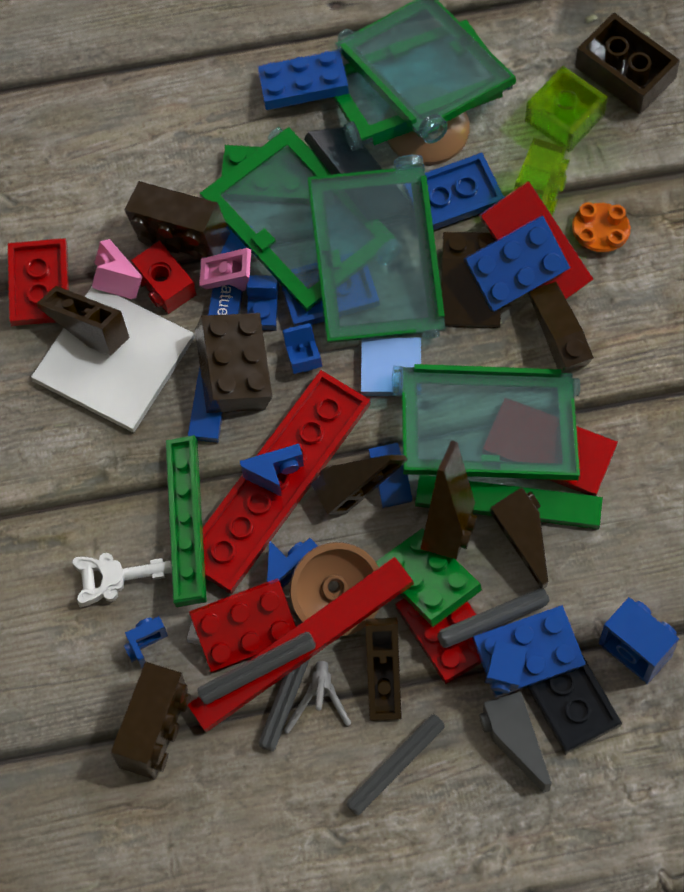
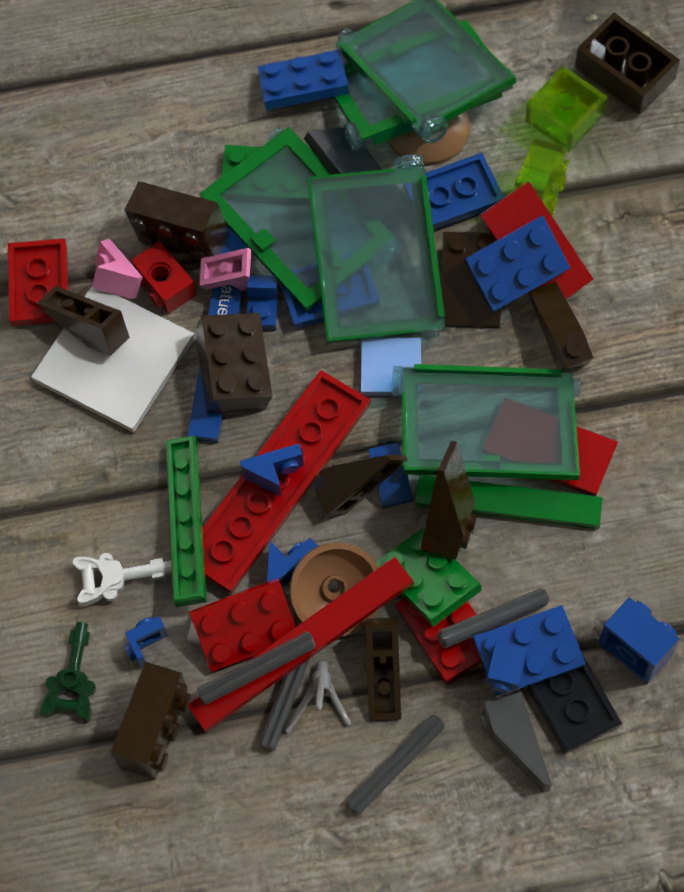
(71, 681): none -> dark green piece
(301, 348): blue bracket -> none
(521, 524): dark brown slope -> none
(601, 226): orange dish -> none

